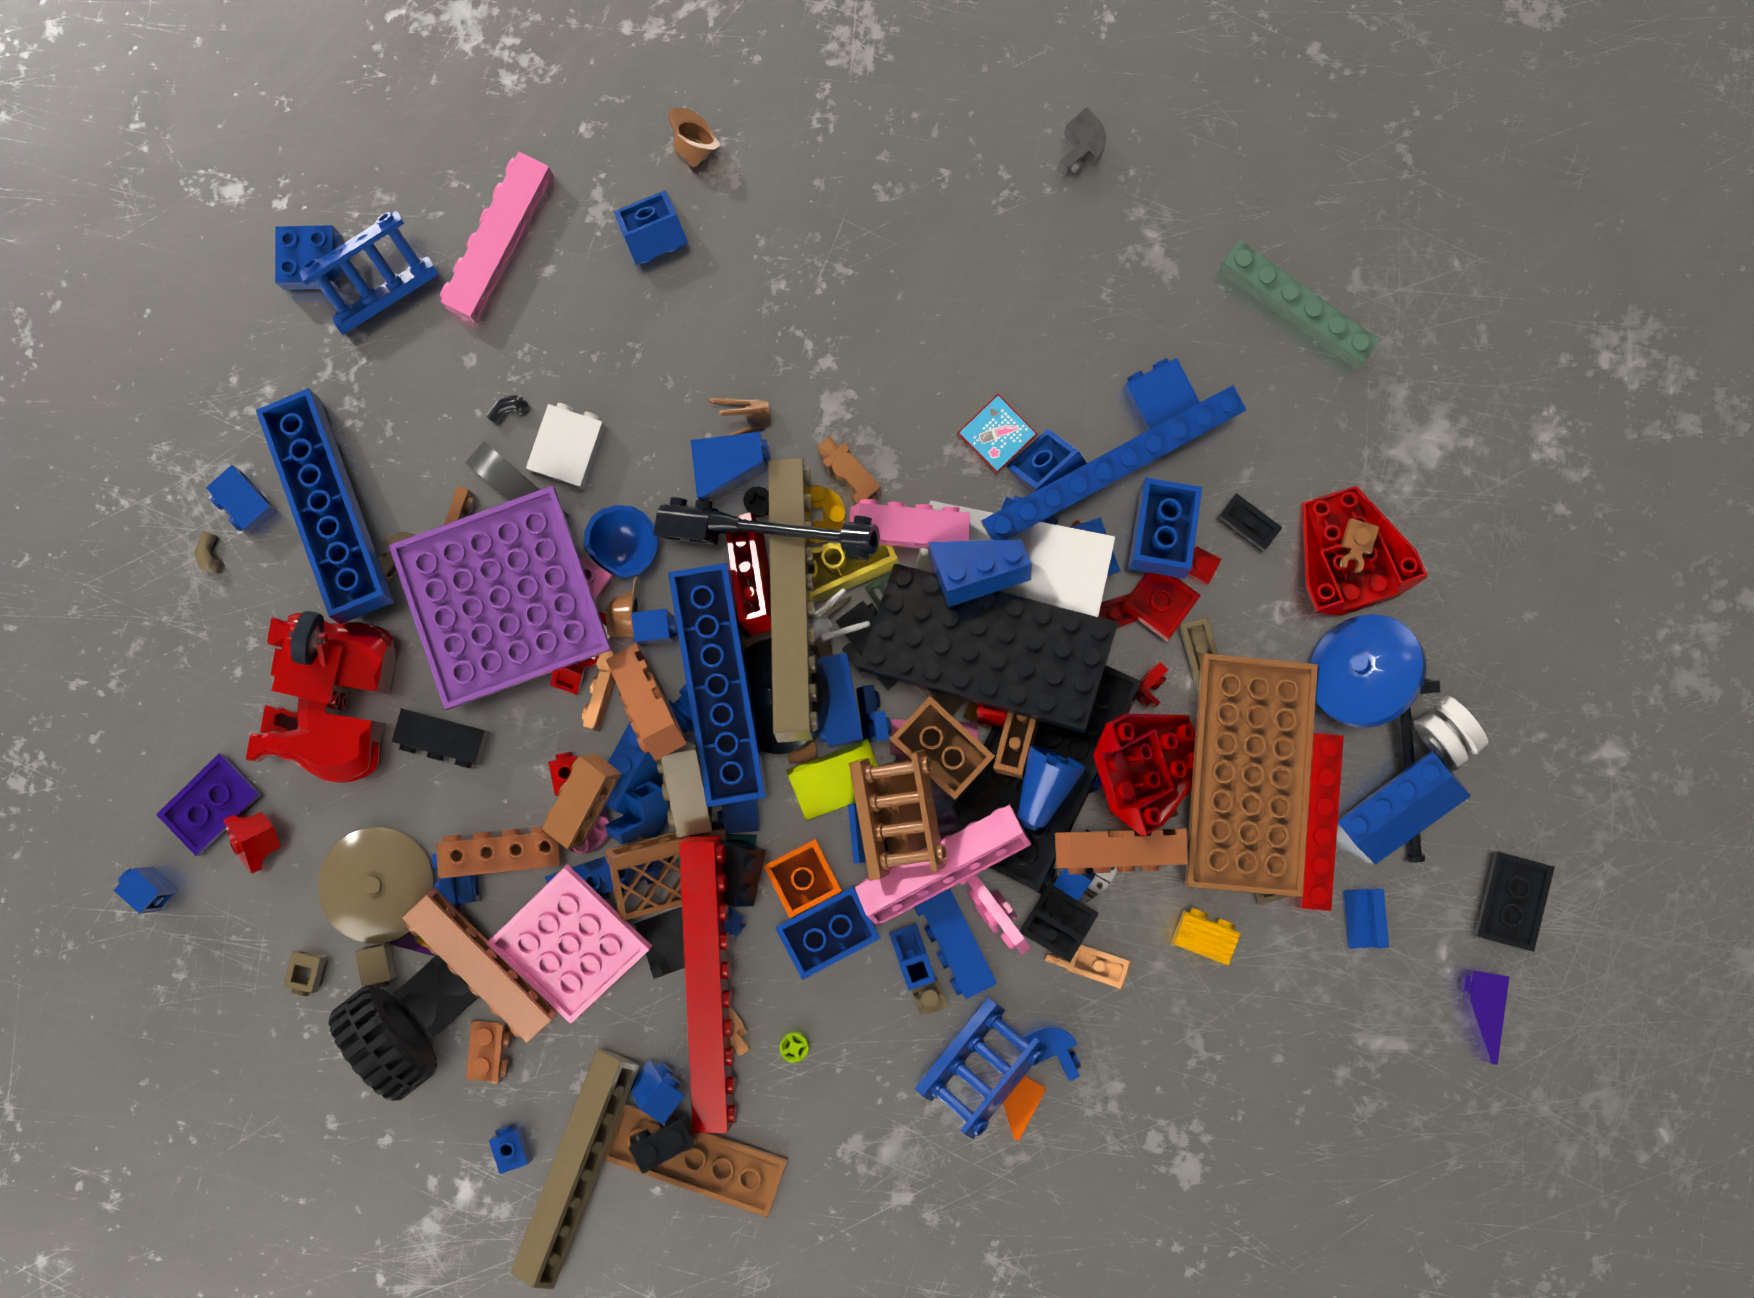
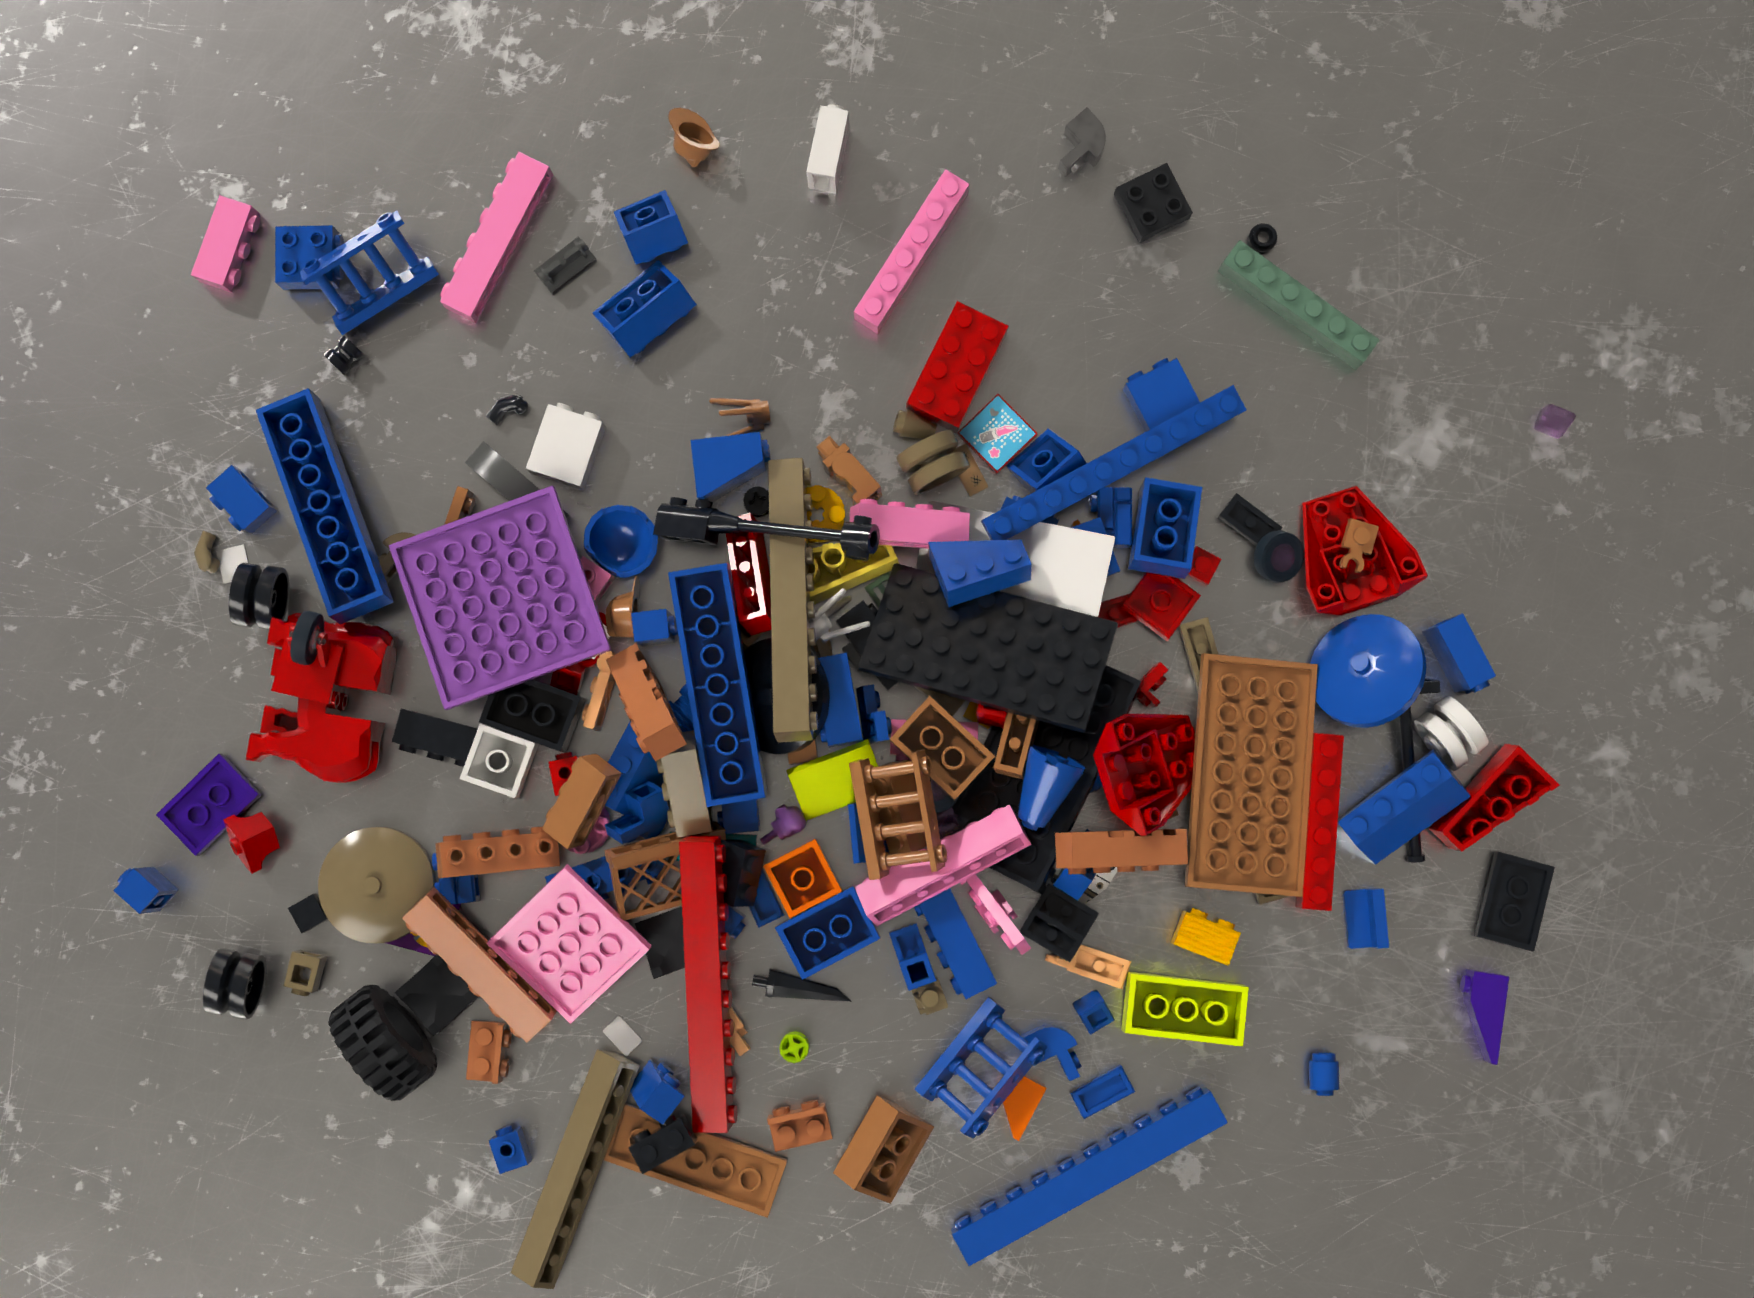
(226, 244): none -> bright pink brick
(229, 561): none -> white sticker
(234, 983): none -> black wheel
(258, 595): none -> black wheel
(308, 913): none -> black tile
(338, 359): none -> black wheel
(376, 964): dark tan brick -> none
(499, 761): none -> white slope
(534, 713): none -> black brick
(564, 264): none -> dark grey hinge
(622, 1035): none -> white sticker
(644, 308): none -> blue slope
(766, 903): none -> blue tile
(787, 823): none -> medium lavender piece
(790, 986): none -> black bar
(799, 1126): none -> nougat bracket
(828, 148): none -> white brick
(883, 1150): none -> medium nougat slope
(911, 251): none -> bright pink brick
(913, 425): none -> dark tan cone
(933, 461): none -> dark tan wheel
(957, 367): none -> red brick
(972, 477): none -> tan sticker
(1088, 1175): none -> blue brick
(1093, 1011): none -> blue slope
(1102, 1091): none -> blue tile
(1115, 510): none -> blue brick
(1153, 202): none -> black brick
(1185, 1008): none -> neon yellow brick
(1266, 230): none -> black plate
(1279, 556): none -> black wheel
(1324, 1073): none -> blue brick
(1459, 654): none -> blue brick
(1497, 793): none -> red wedge
(1554, 420): none -> clear purple slope

